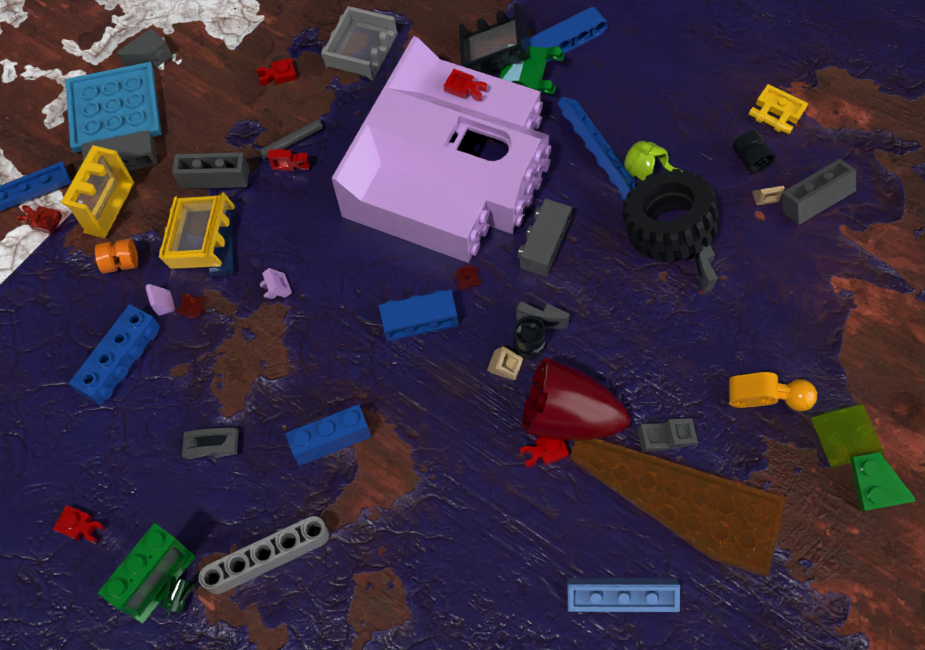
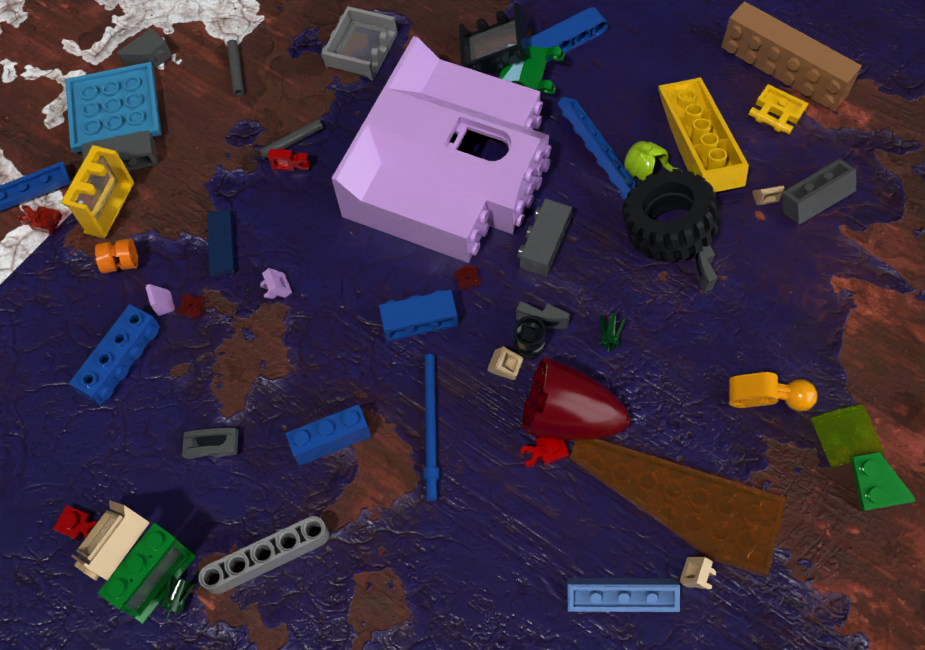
(109, 541): none -> tan window
(194, 231): yellow window -> none
(211, 170): dark grey brick -> none
(235, 68): none -> dark grey piece
(280, 71): red plate -> none
(431, 472): none -> blue bar
(462, 83): red plate -> none
(610, 335): none -> dark green piece
(667, 435): dark grey slope -> none
(696, 572): none -> tan tile
(703, 135): none -> yellow slope
(753, 151): black wheel -> none
(790, 56): none -> medium nougat brick

